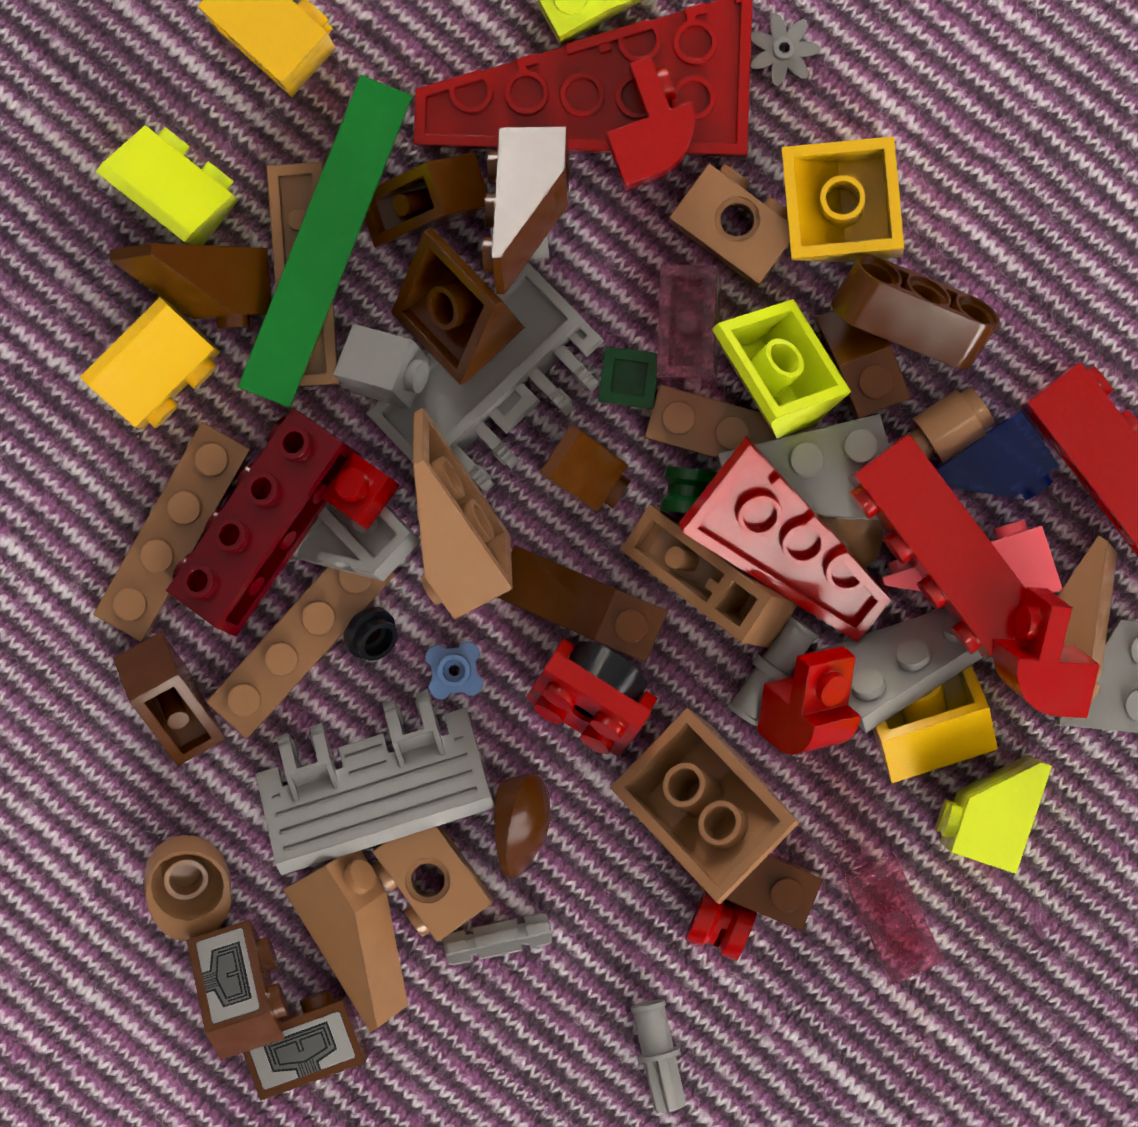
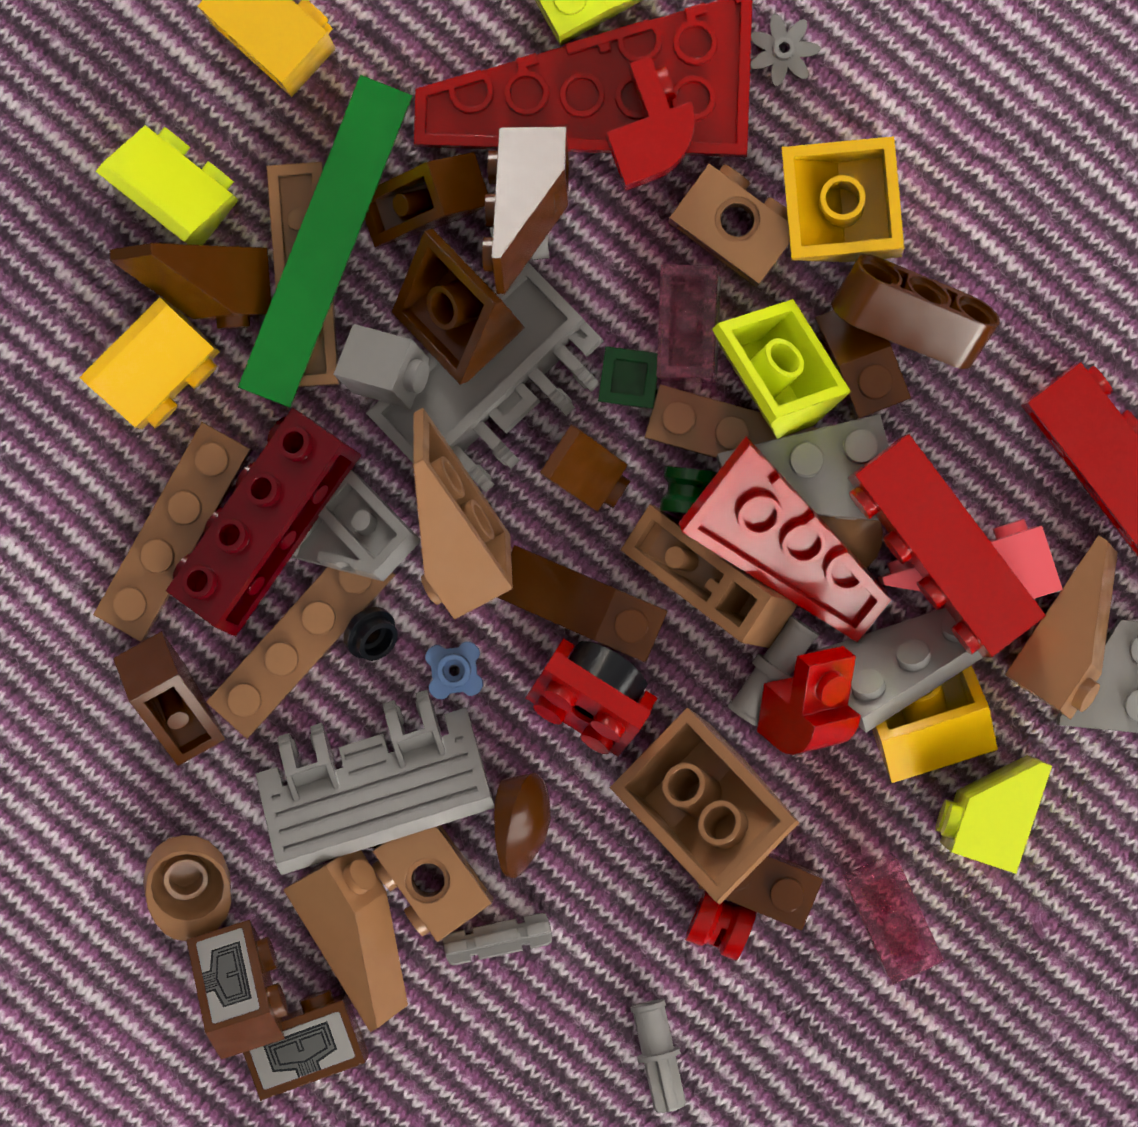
(360, 491): red plate -> none
(951, 425): medium nougat brick -> none
(1003, 462): clear blue slope -> none
(1039, 665): red brick -> none

